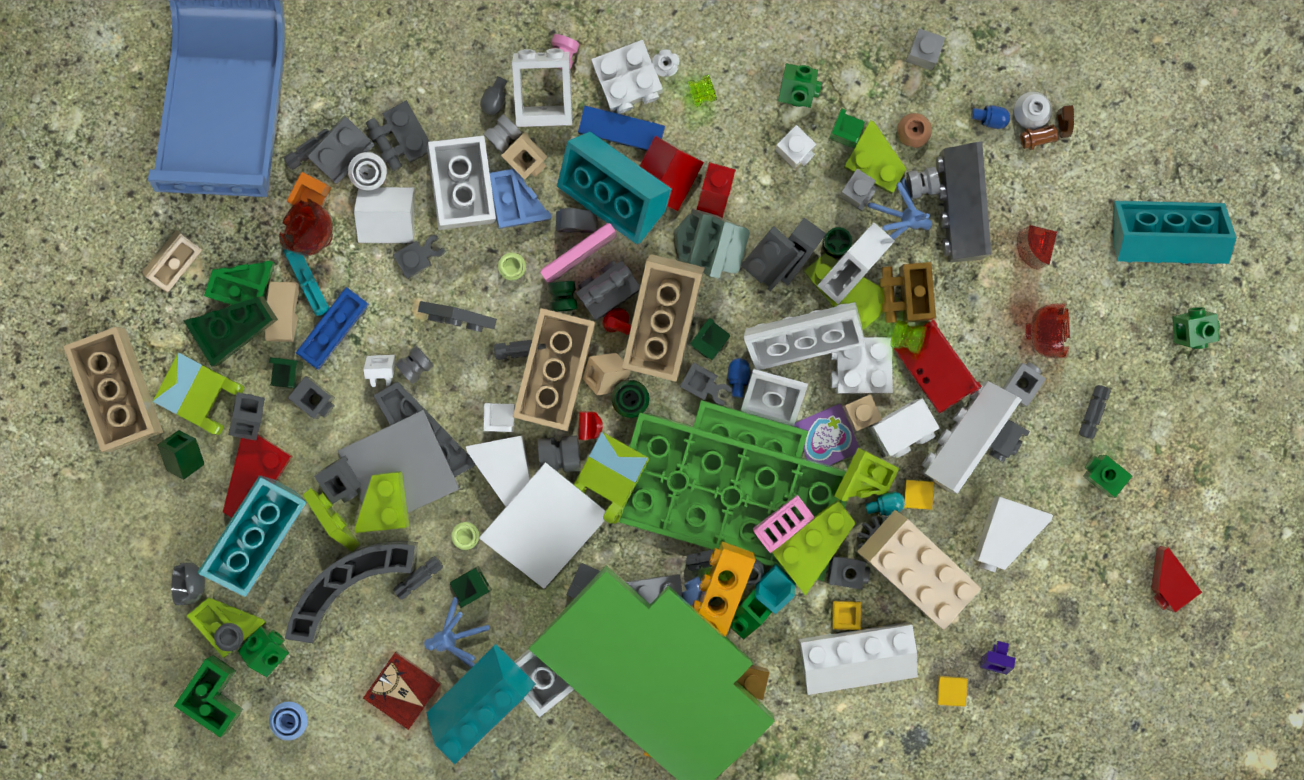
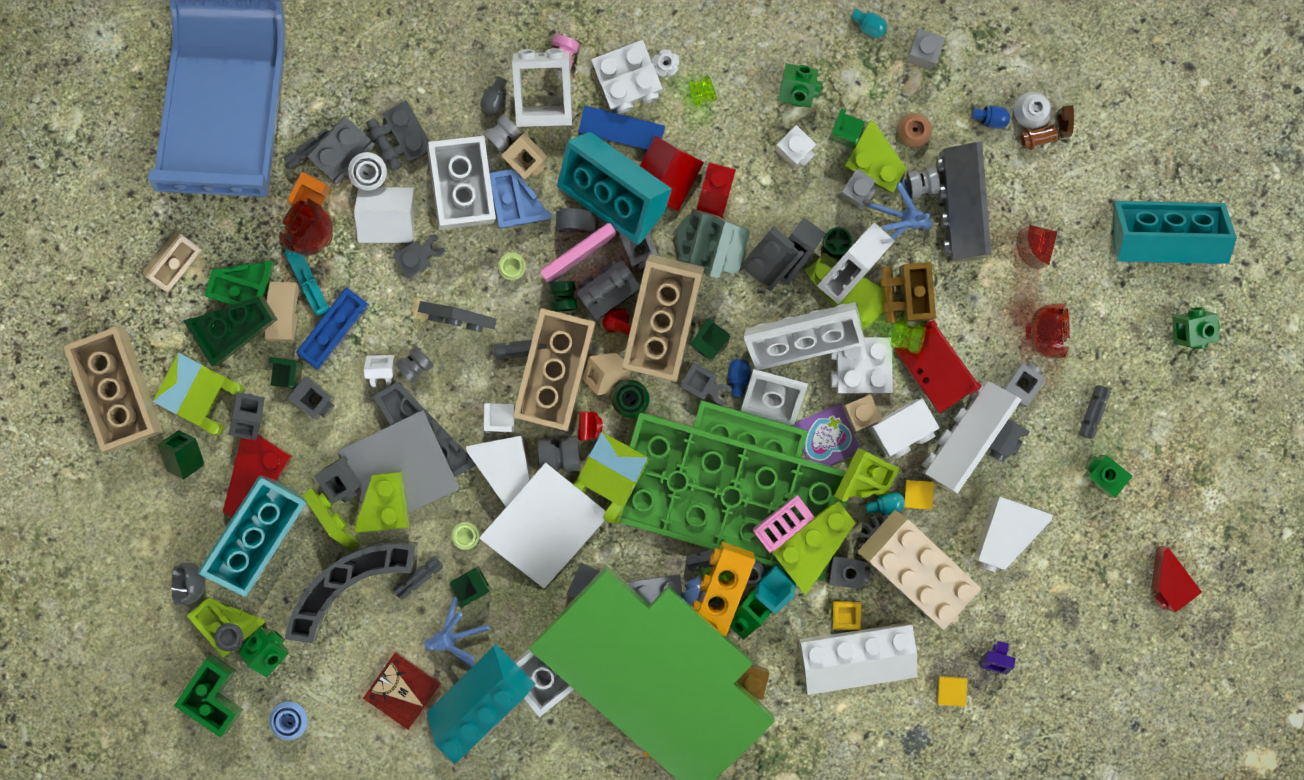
(635, 259): none -> light grey brick
(870, 23): none -> teal cylinder

